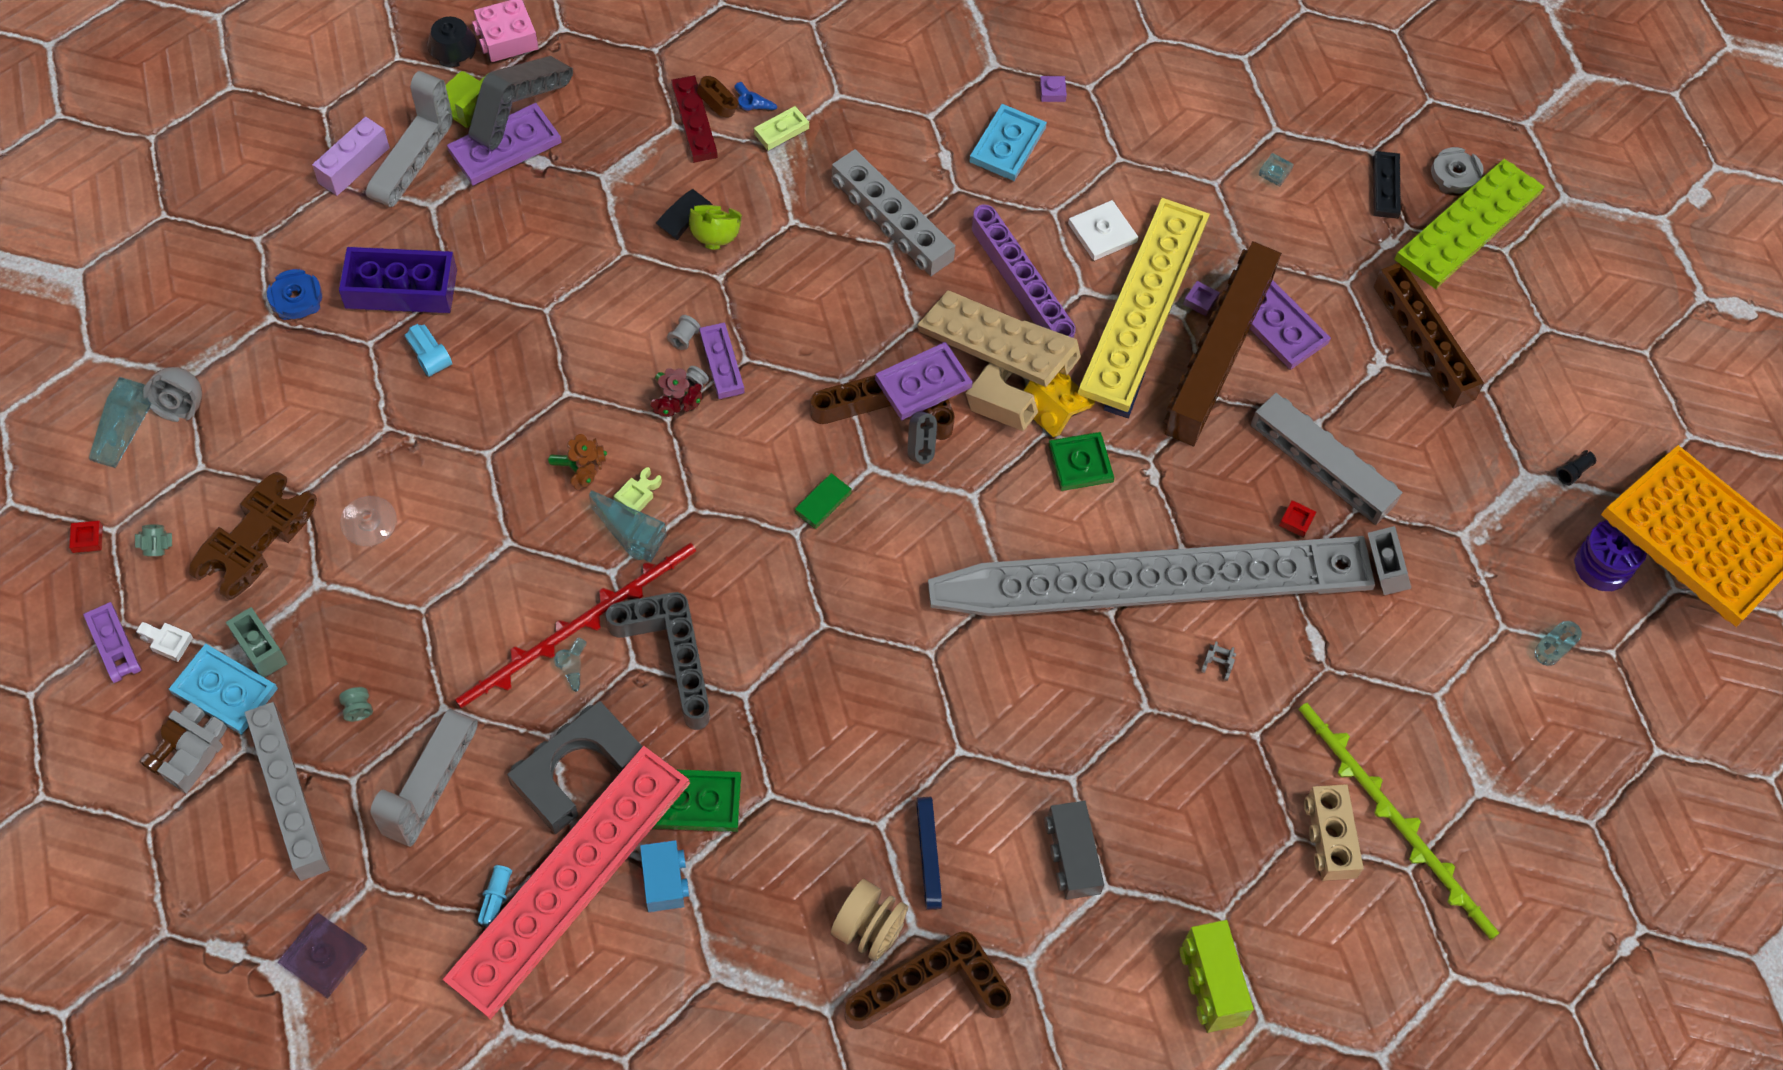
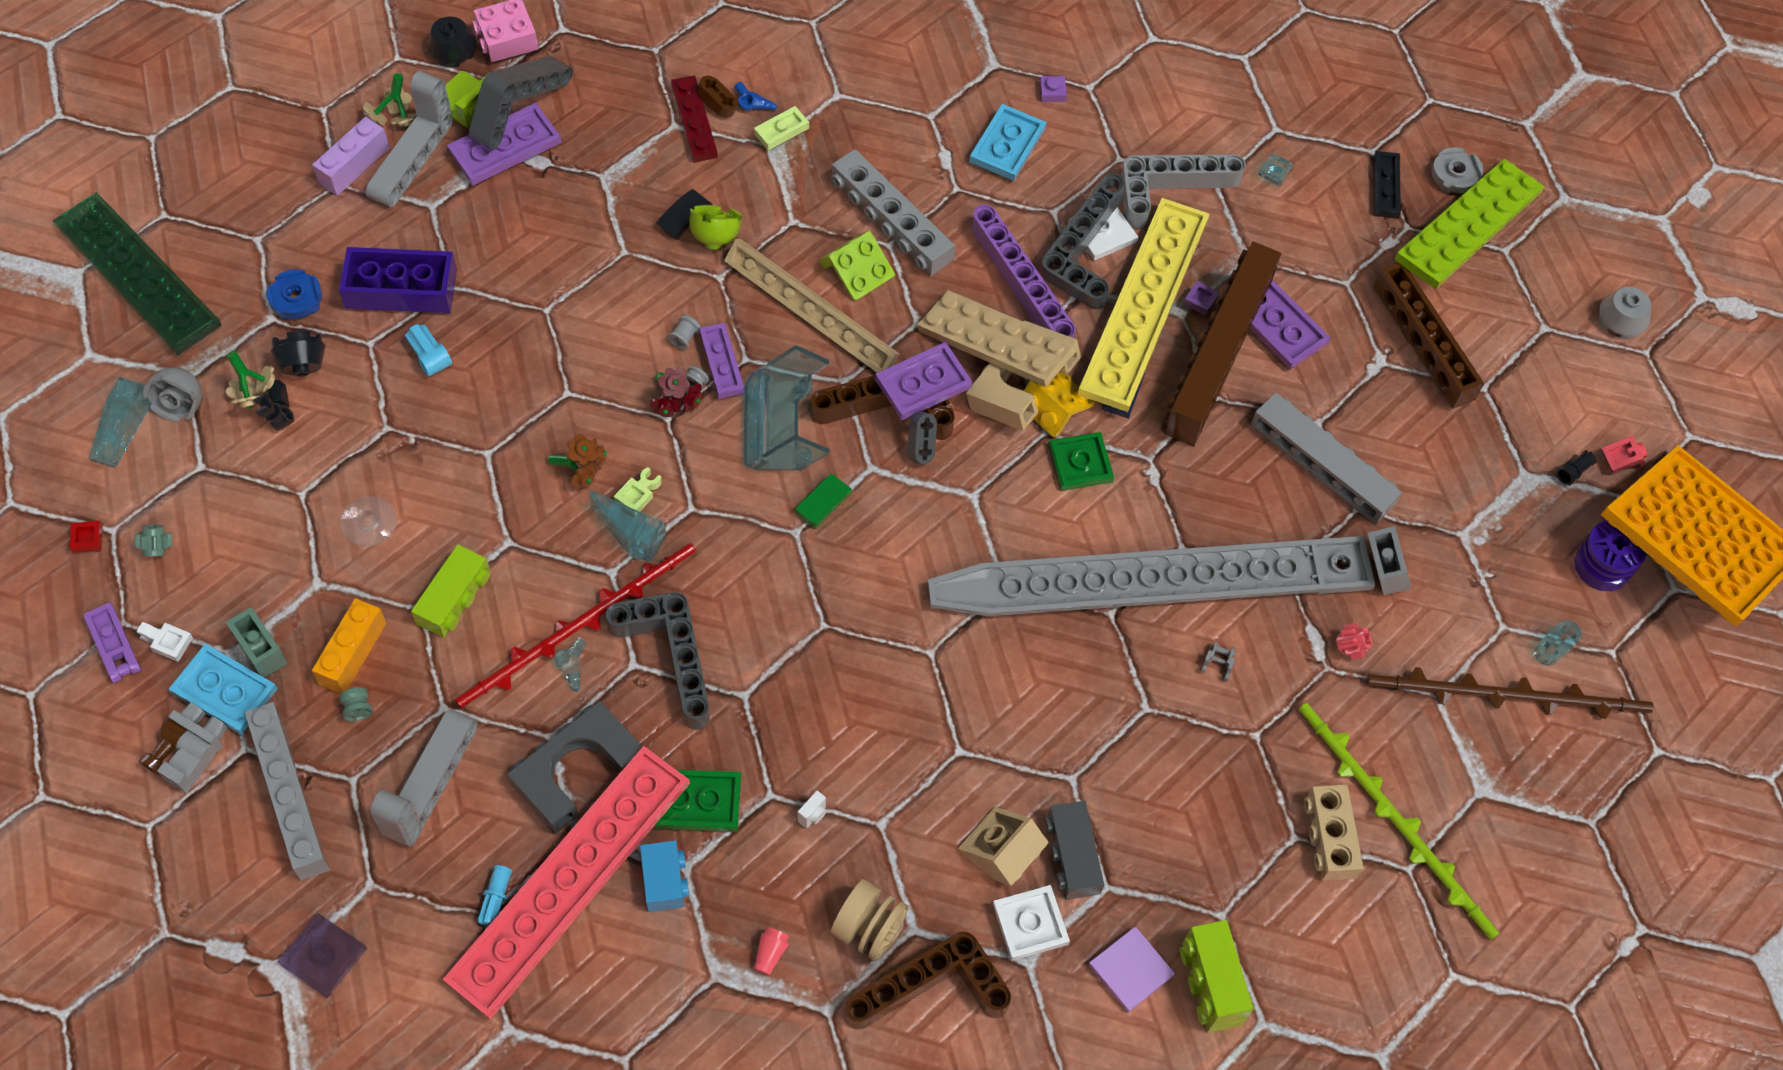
(137, 273): none -> clear green plate
(242, 389): none -> tan plant
(242, 549): reddish brown piece -> none
(275, 406): none -> black bar
(298, 353): none -> black cone
(349, 646): none -> light orange brick
(396, 101): none -> tan plant
(451, 591): none -> lime brick
(770, 949): none -> coral cone
(772, 412): none -> clear light blue windscreen
(811, 306): none -> tan plate
(812, 810): none -> white plate
(859, 265): none -> lime bracket
(929, 853): dark blue beam -> none
(1004, 845): none -> tan slope
(1031, 922): none -> white plate
(1080, 241): none -> dark grey beam
(1131, 969): none -> lavender tile
(1173, 172): none -> light grey beam
(1297, 518): red plate -> none
(1354, 641): none -> coral gear
(1497, 695): none -> reddish brown plant
(1625, 454): none -> coral bracket
(1626, 312): none -> light grey cone

